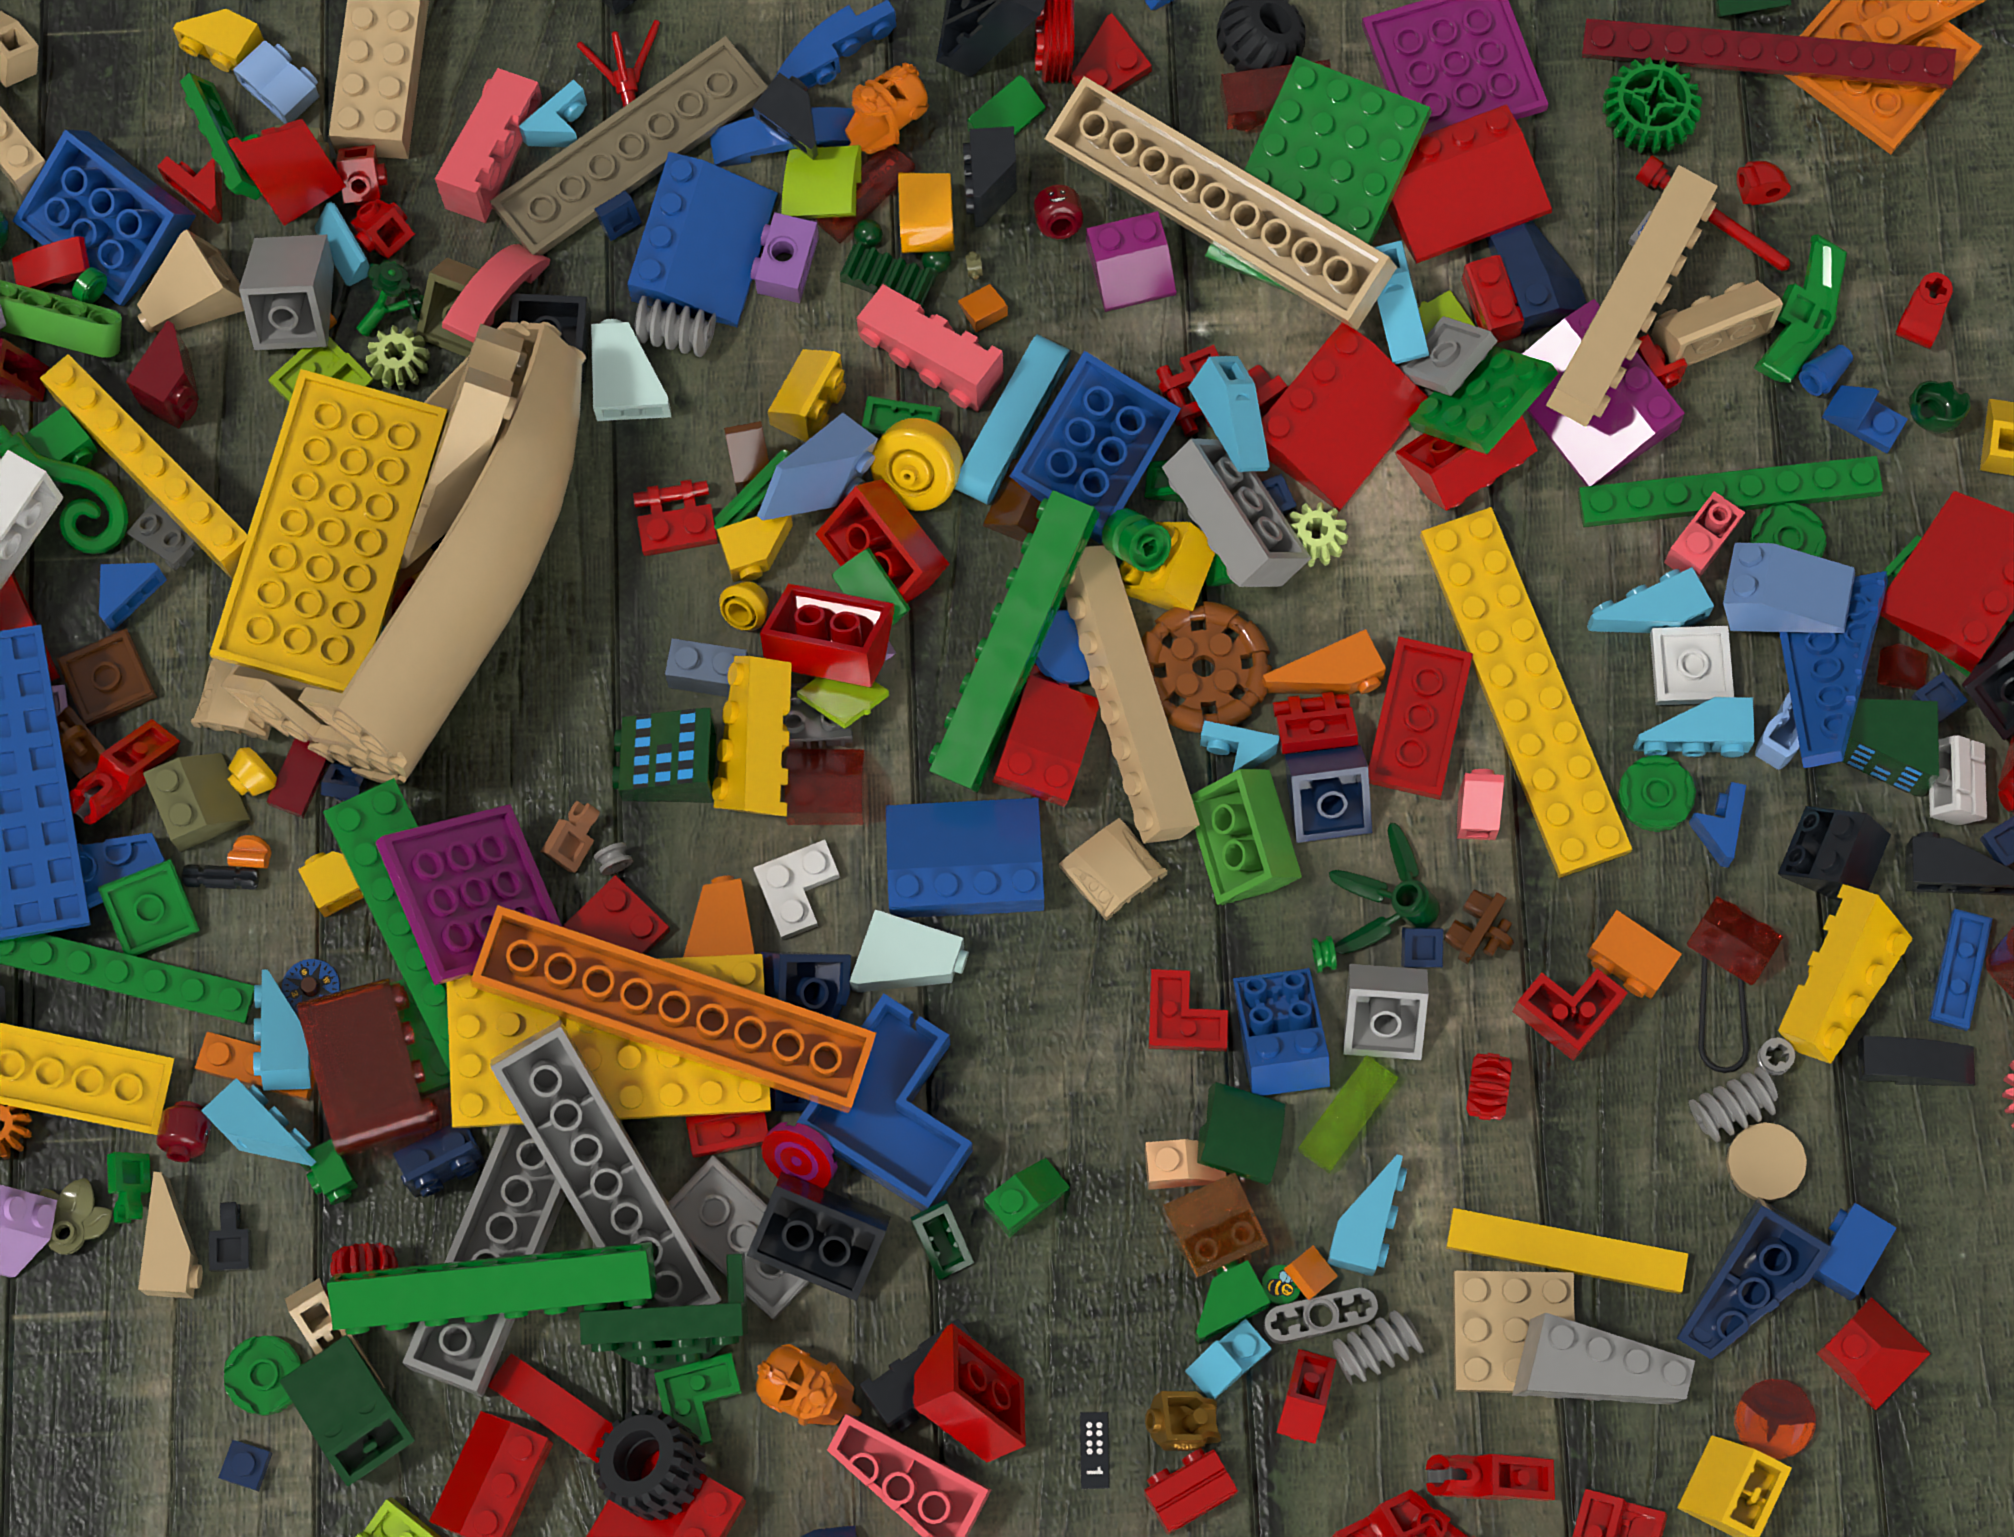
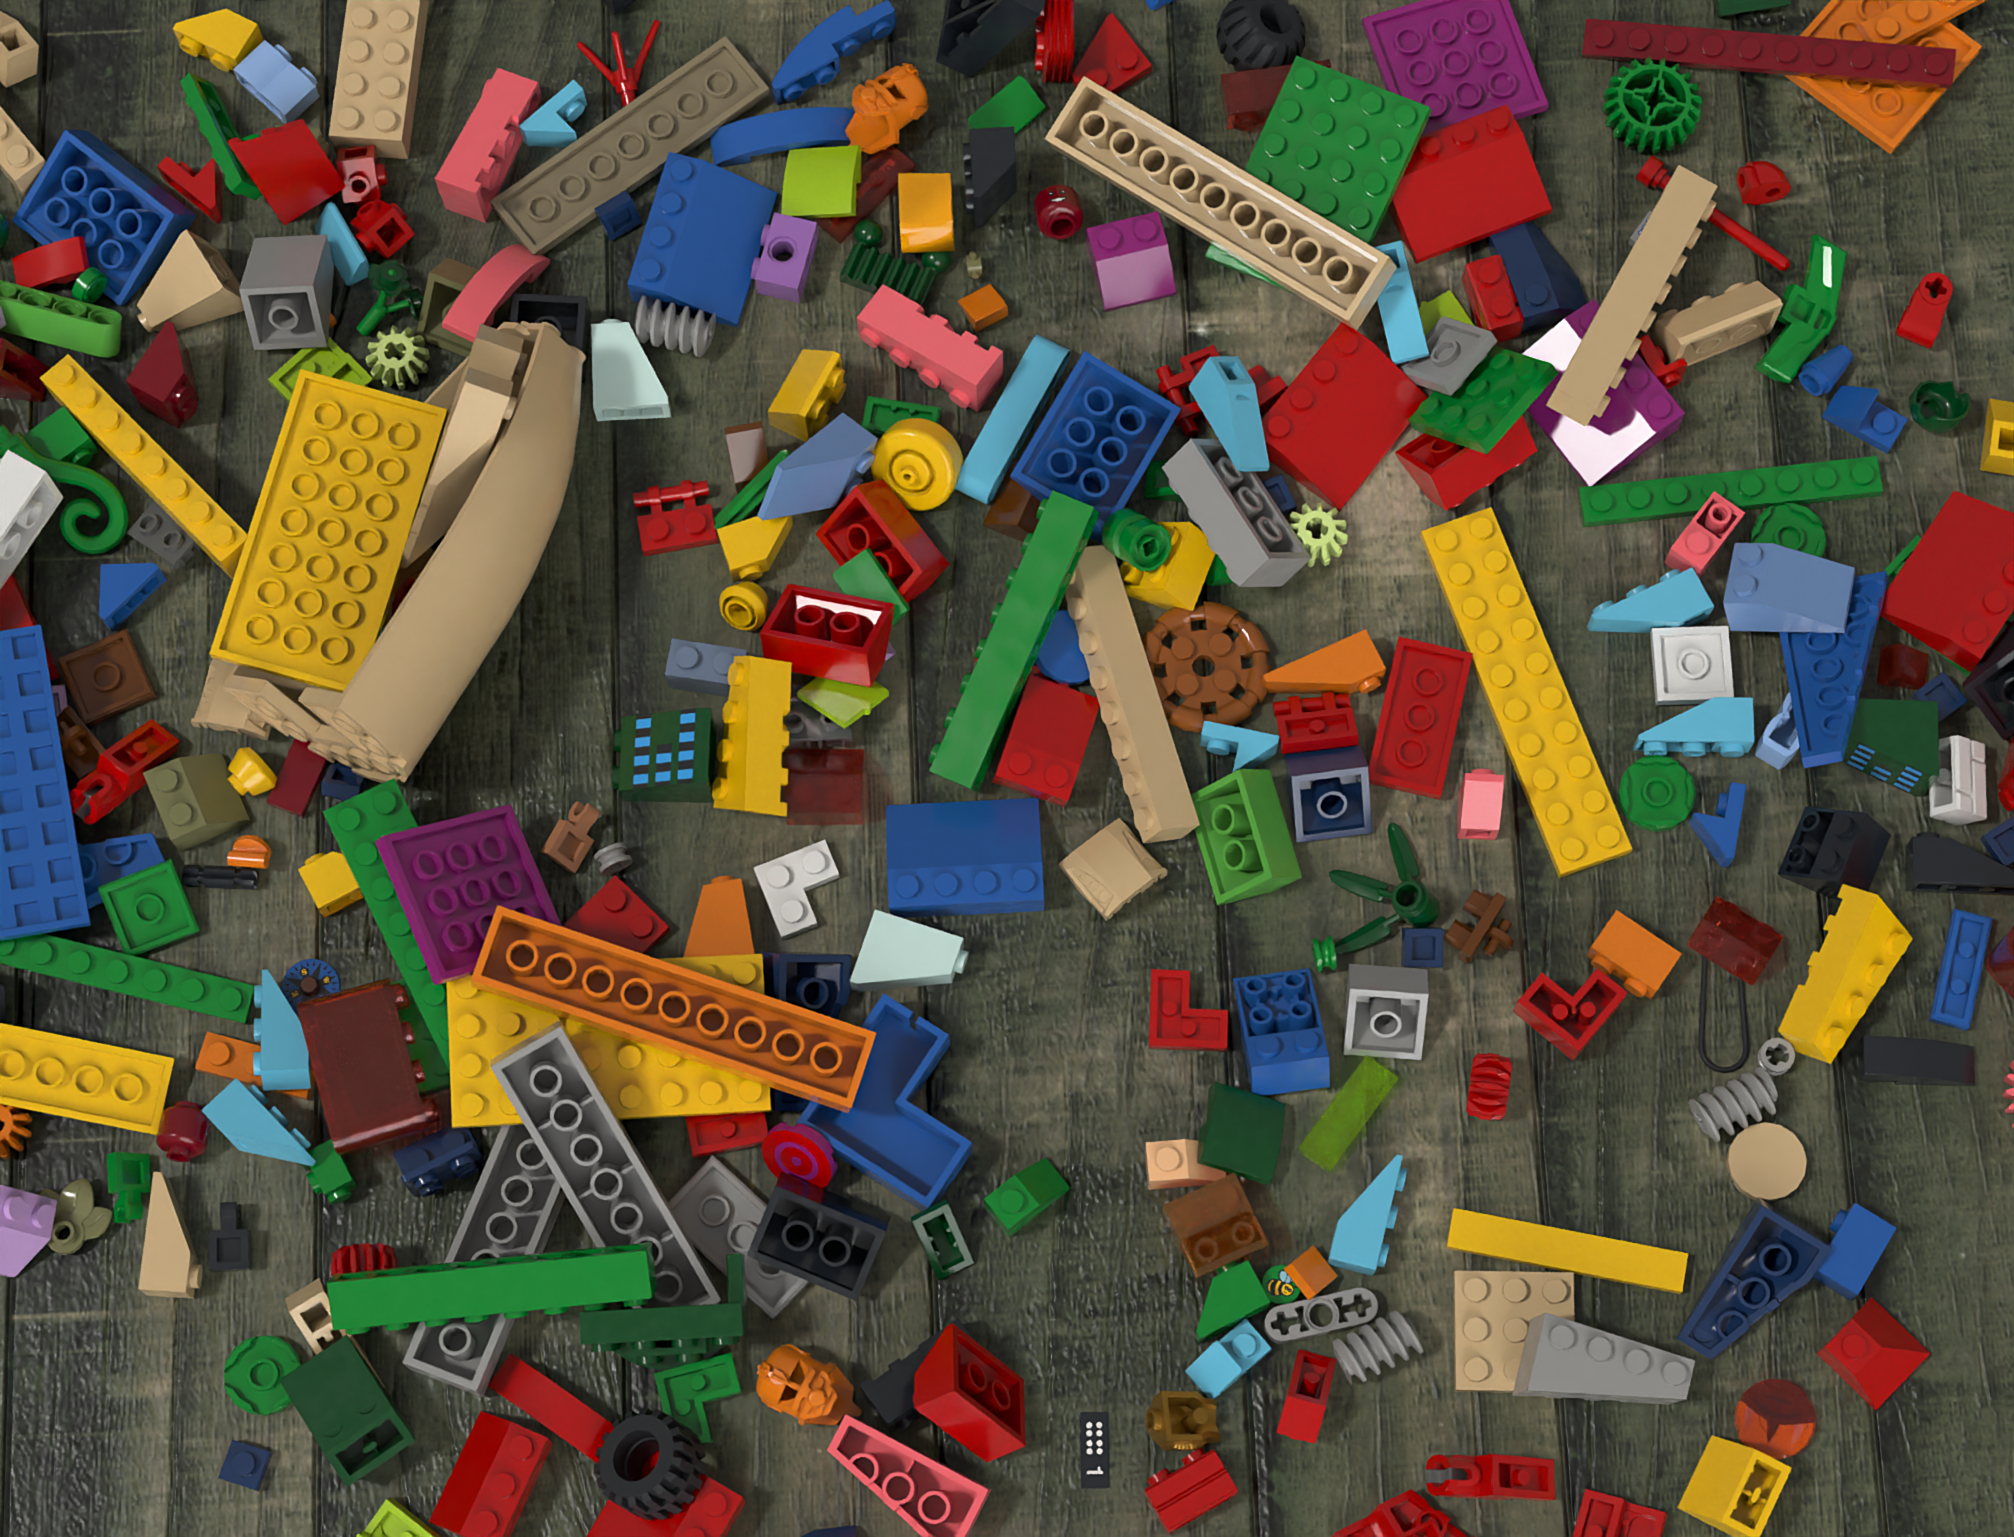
(788, 112): black slope -> none

